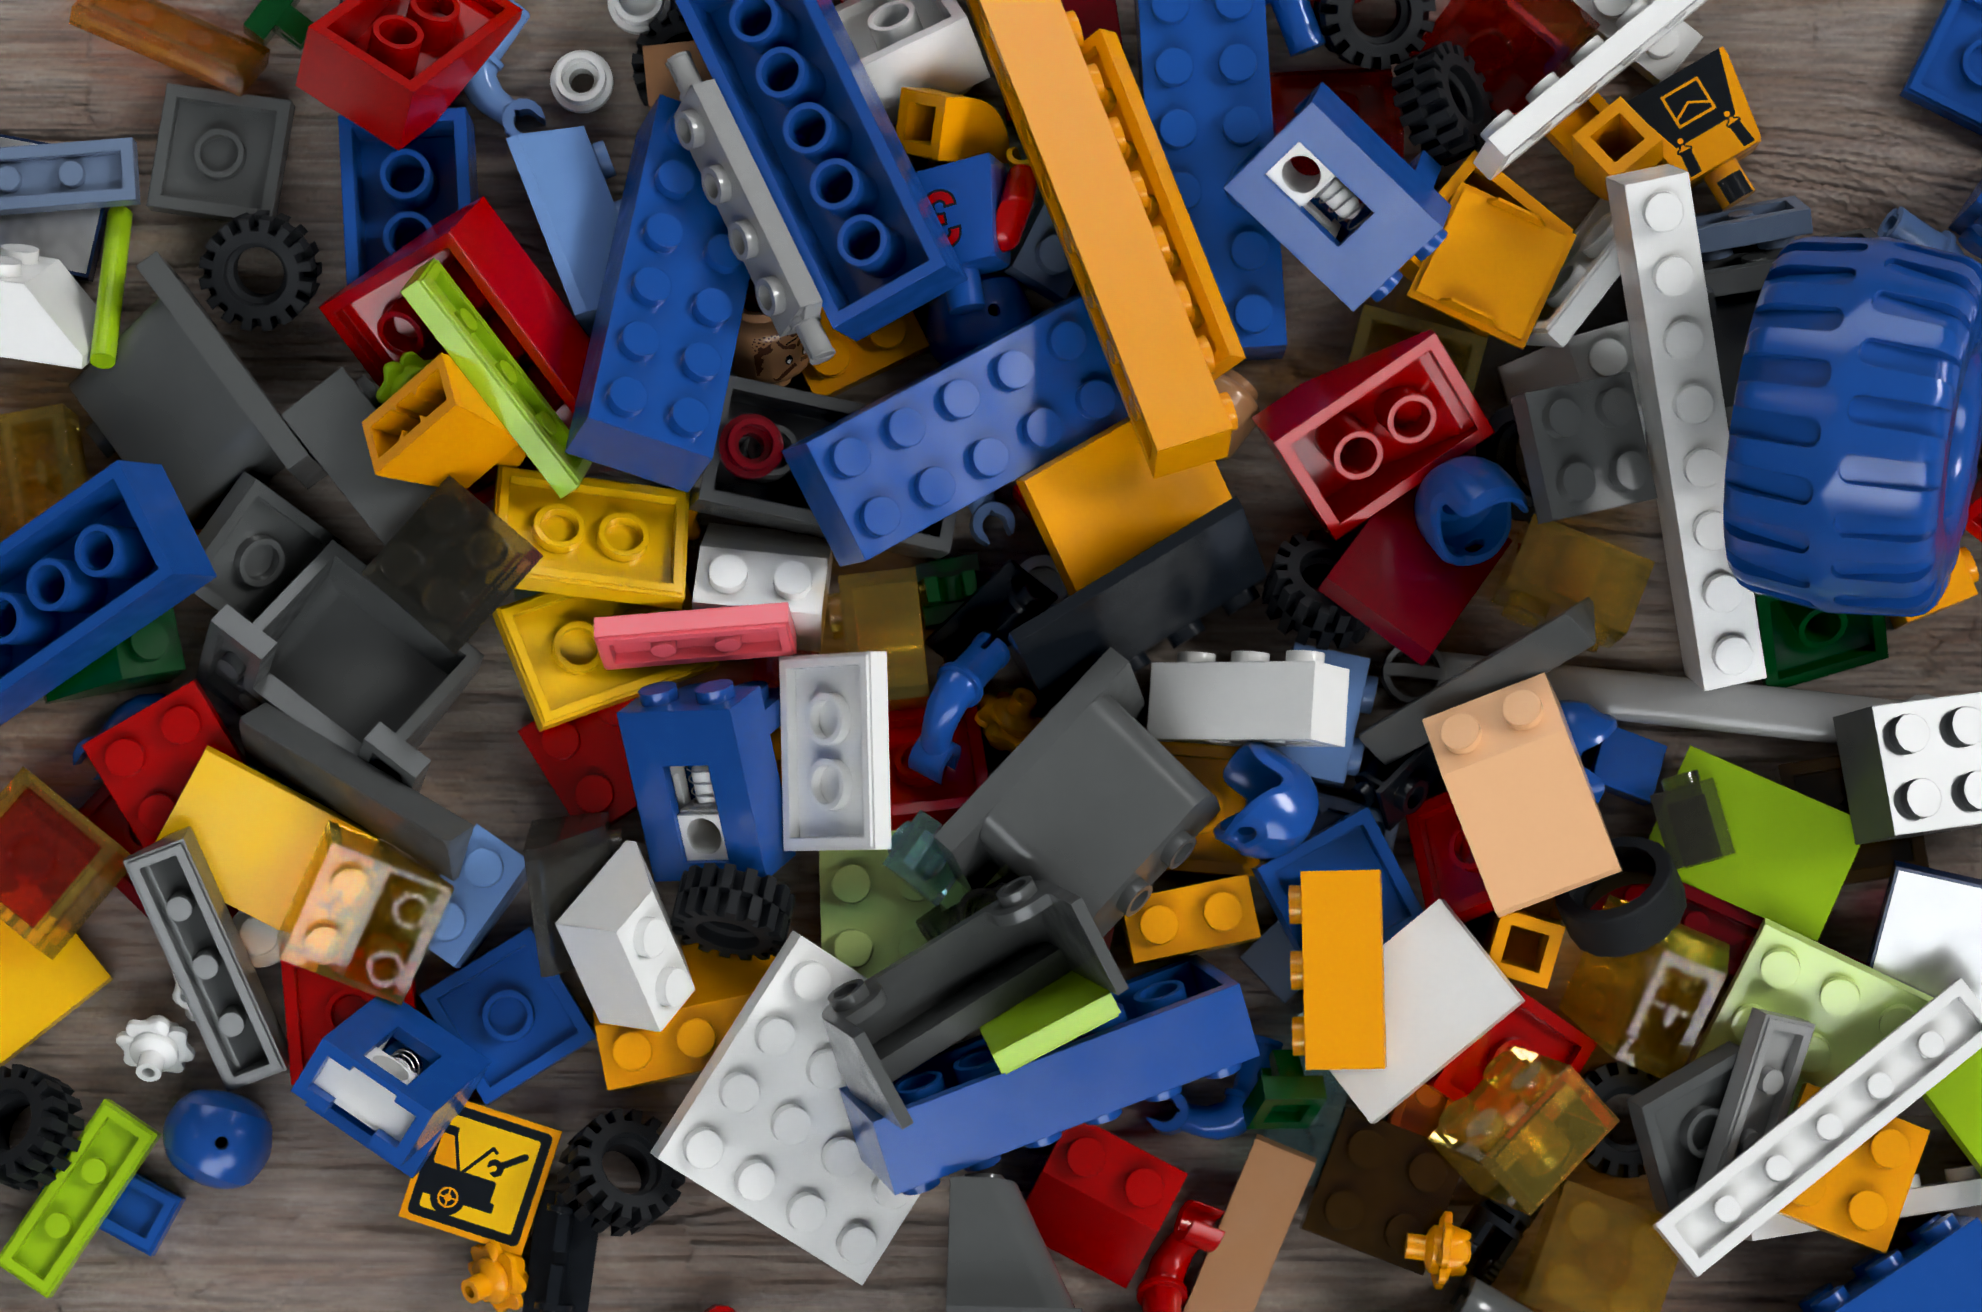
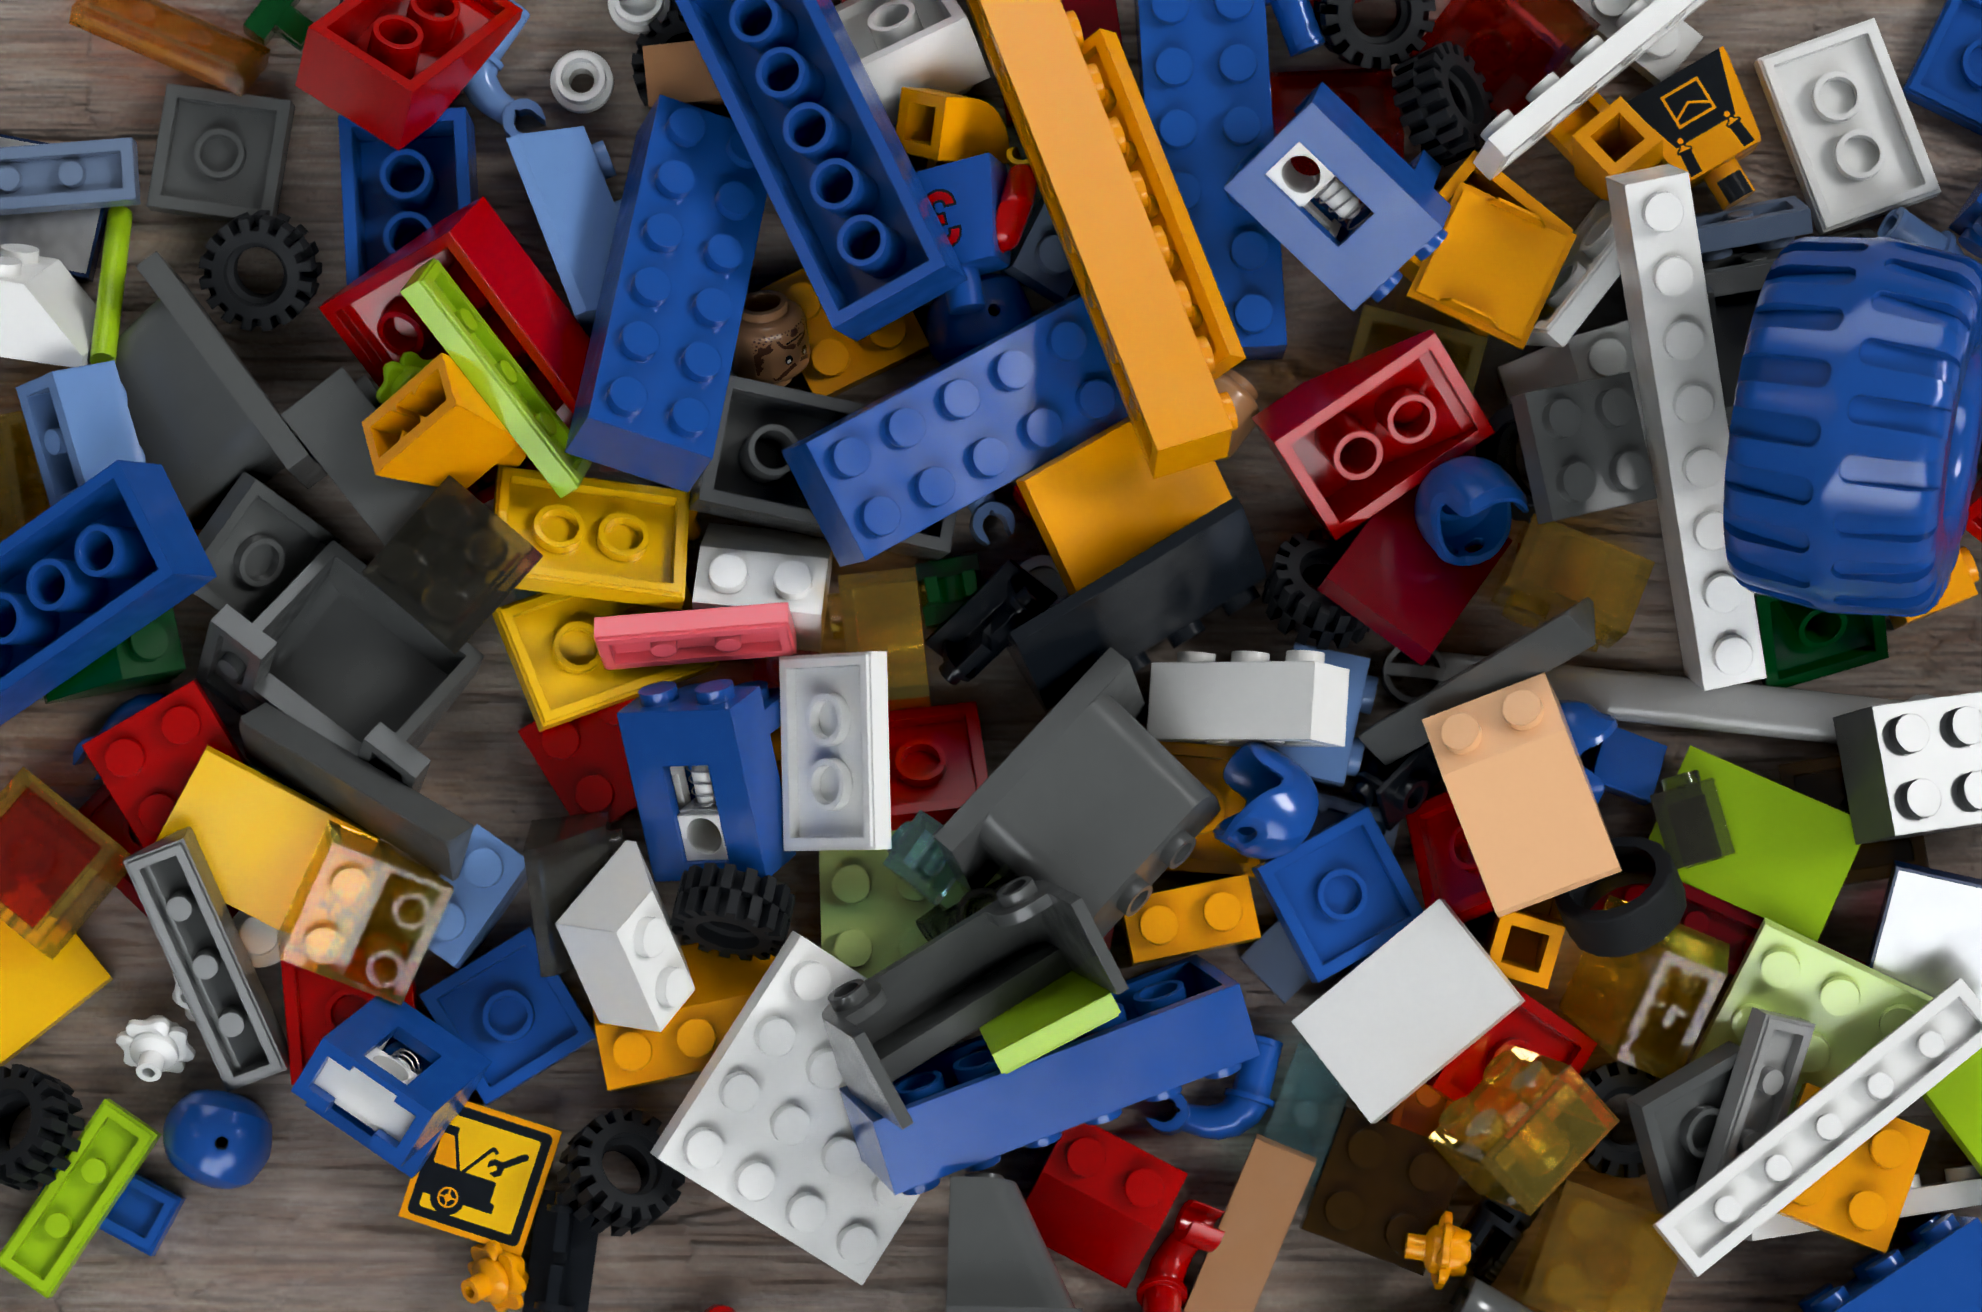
(78, 425): none -> medium blue brick
(748, 210): light grey plate -> none
(764, 432): dark red plate -> none
(957, 687): blue piece -> none
(1007, 718): light orange plant -> none
(1284, 1095): dark green tile -> none
(1339, 970): light orange brick -> none
(1847, 127): none -> white tile

